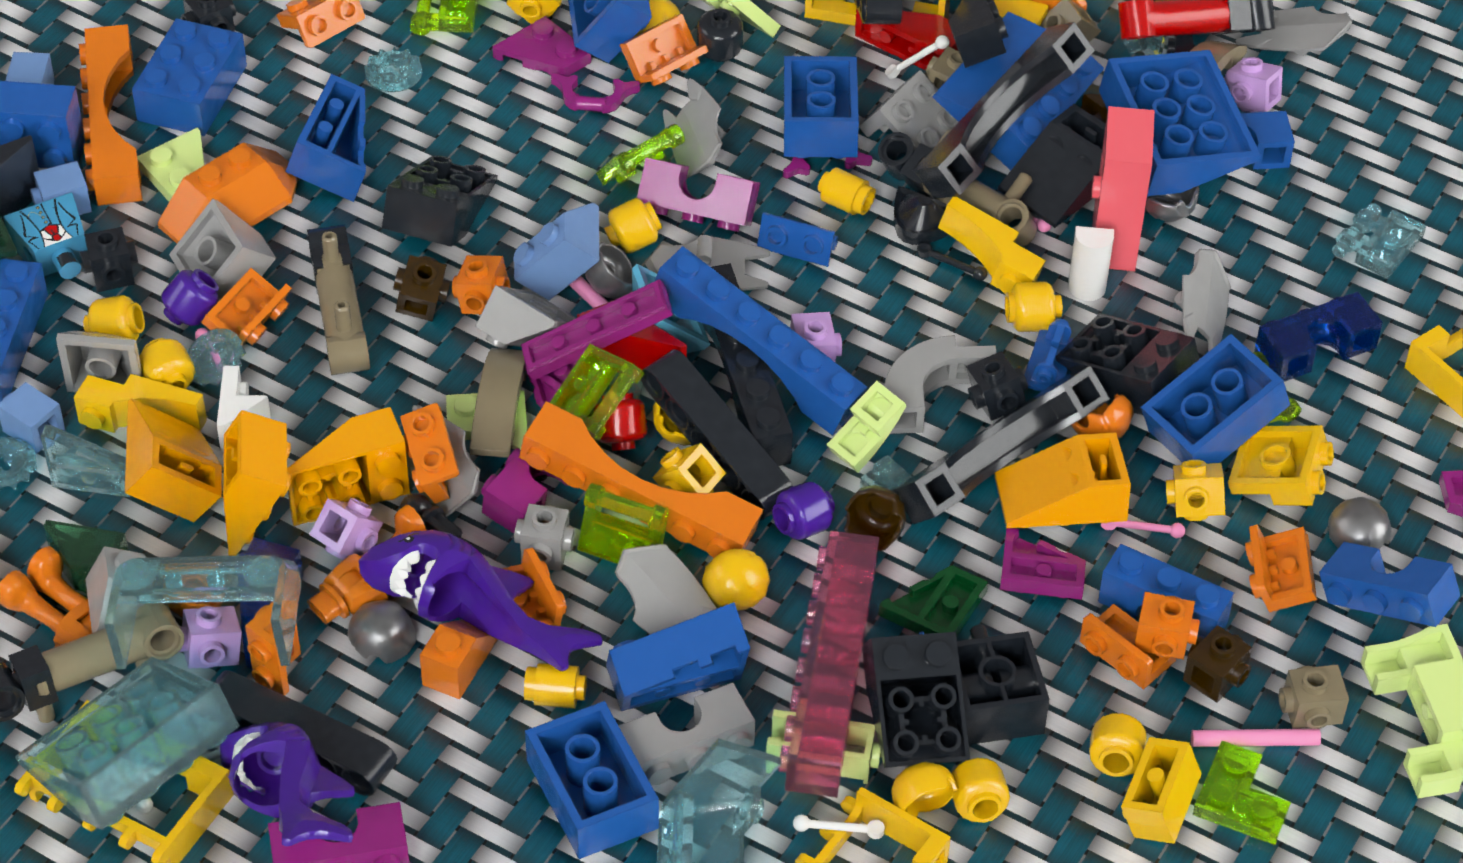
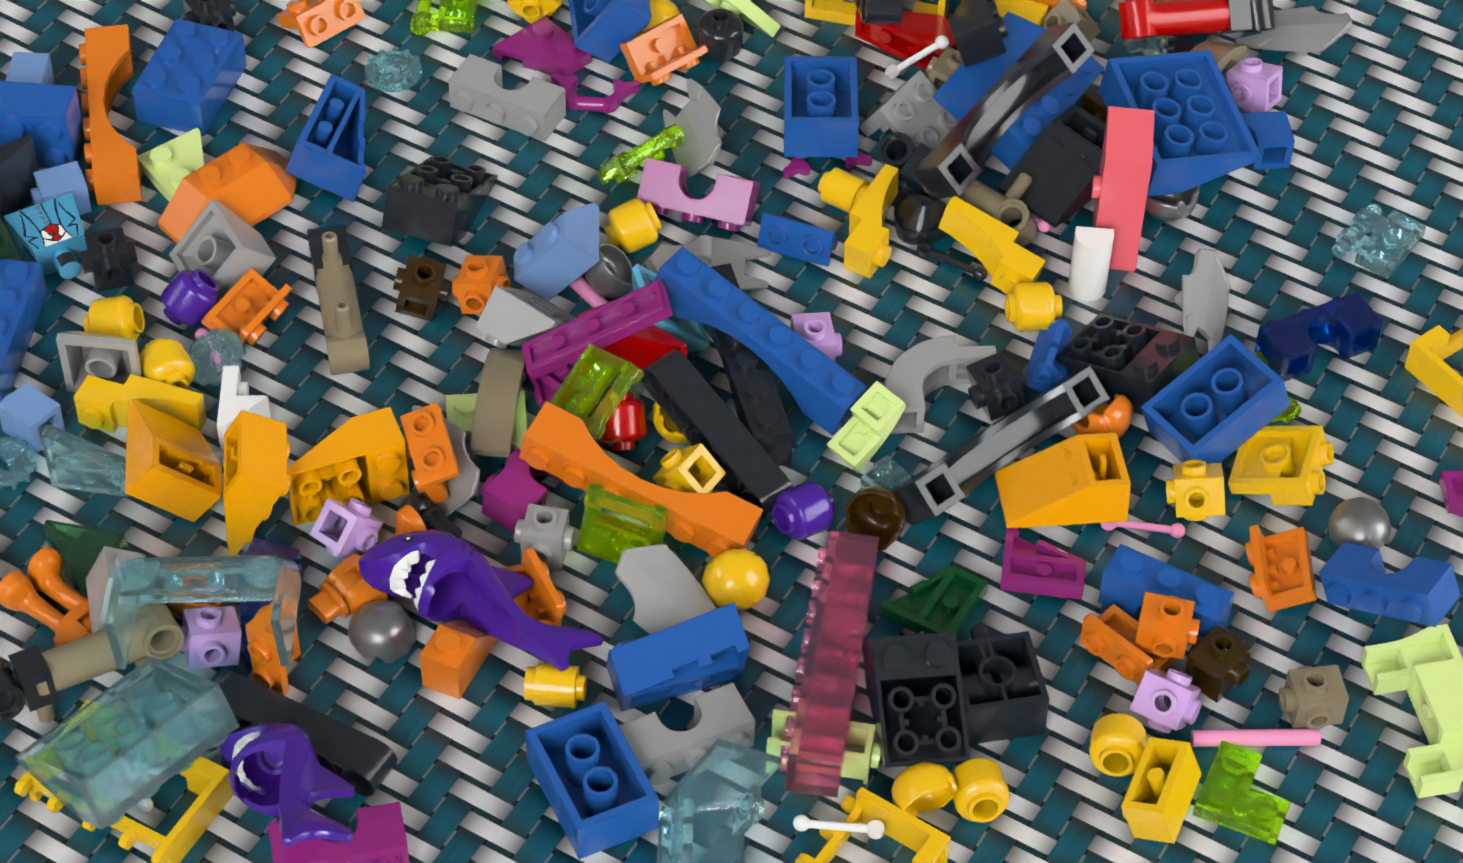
(530, 110): none -> light grey arch
(868, 239): none -> yellow slope
(1153, 703): none -> lavender brick

